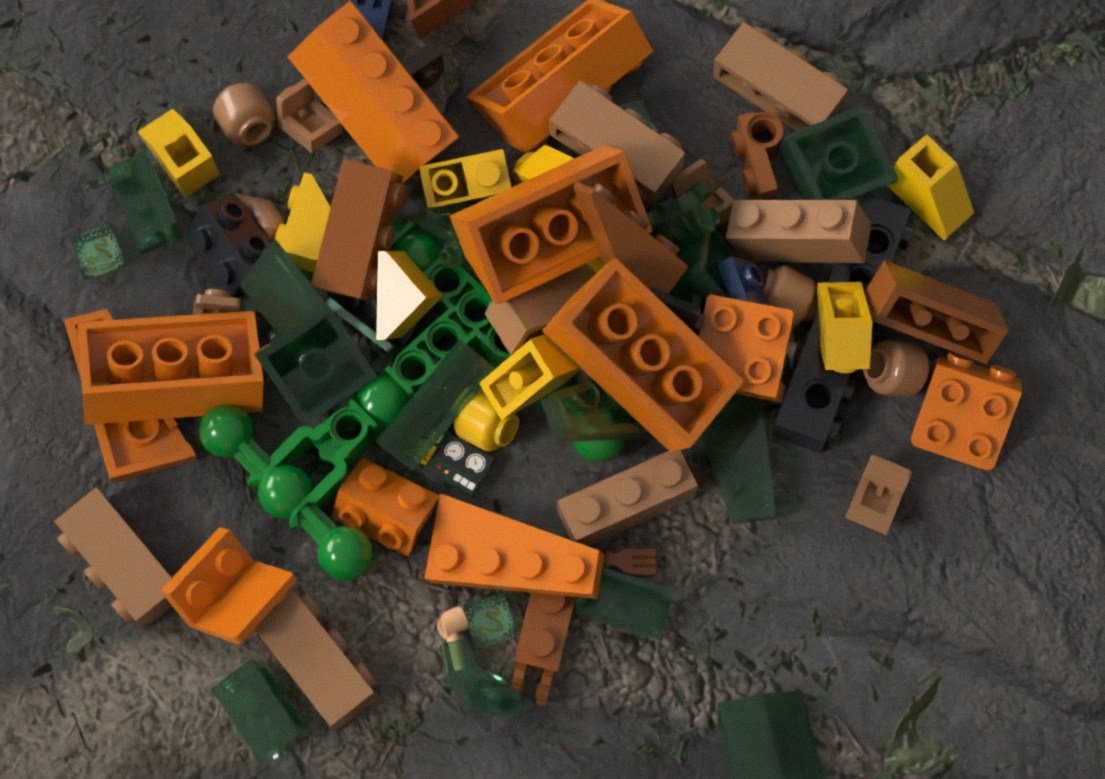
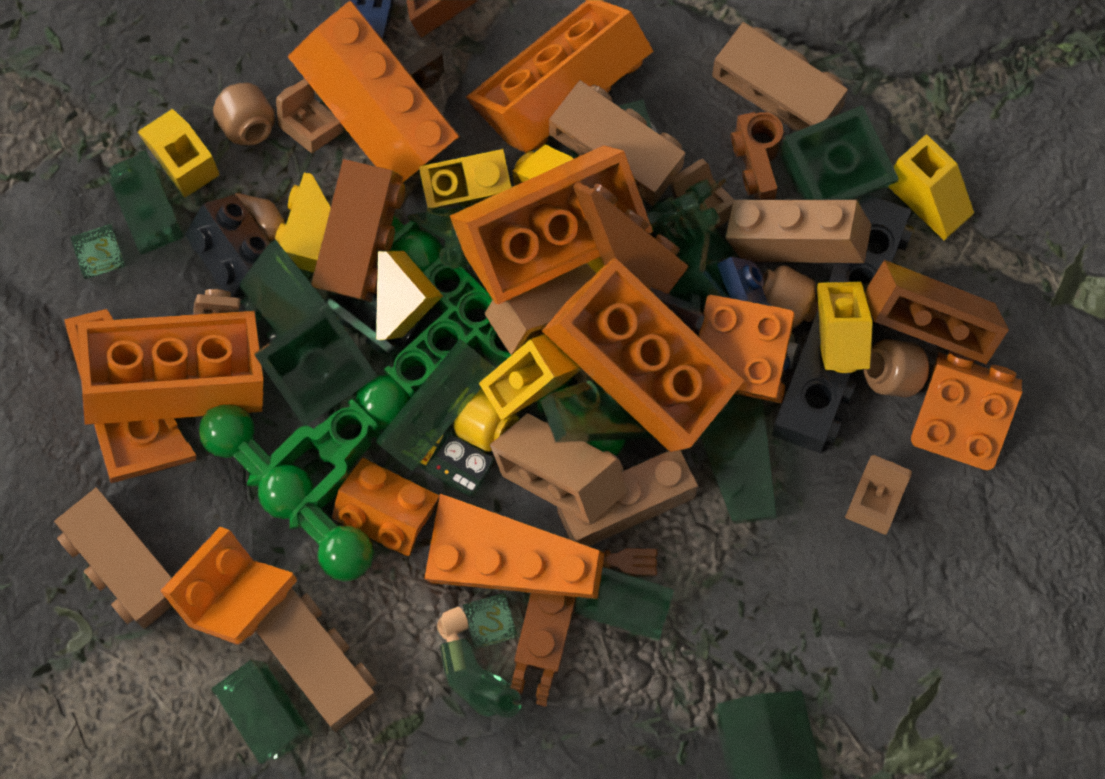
(563, 472): none -> medium nougat brick

